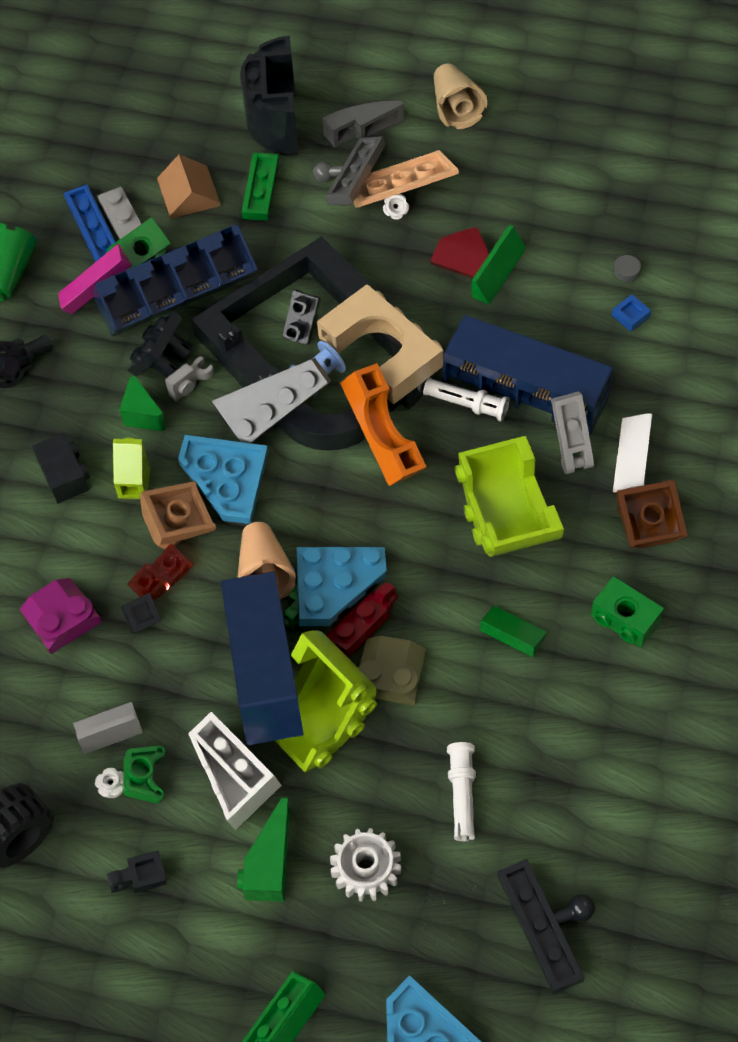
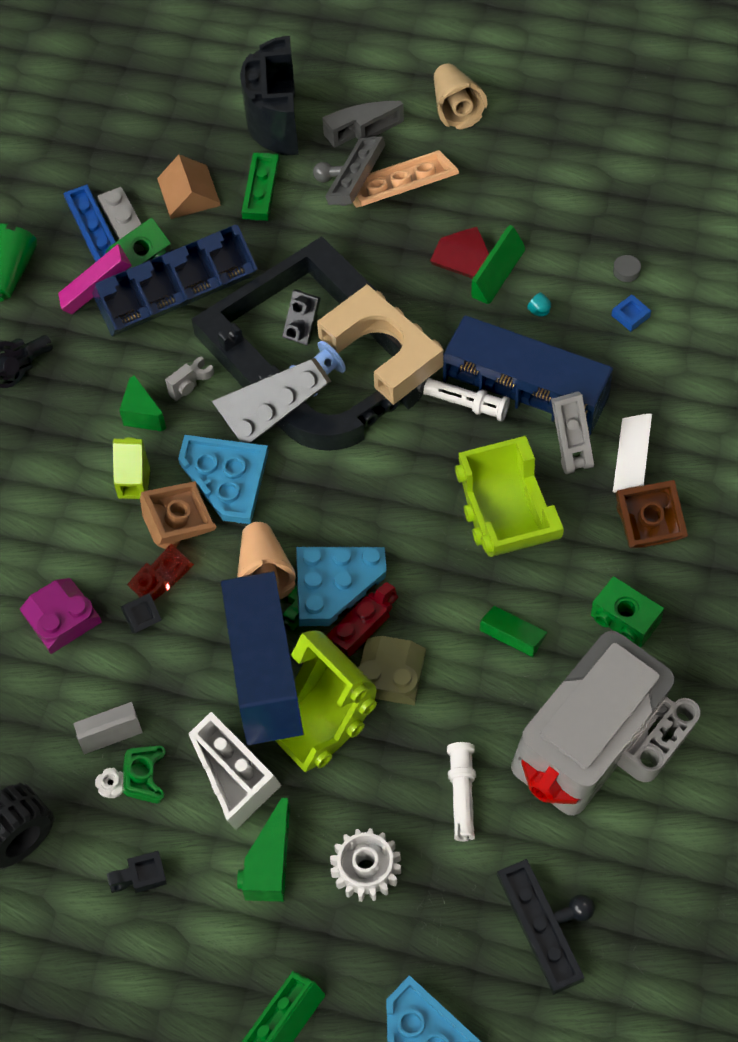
(61, 467): black brick -> none
(156, 339): black plate -> none
(368, 395): orange arch -> none
(403, 206): white plate -> none
(539, 305): none -> teal hinge
(601, 723): none -> light grey piece

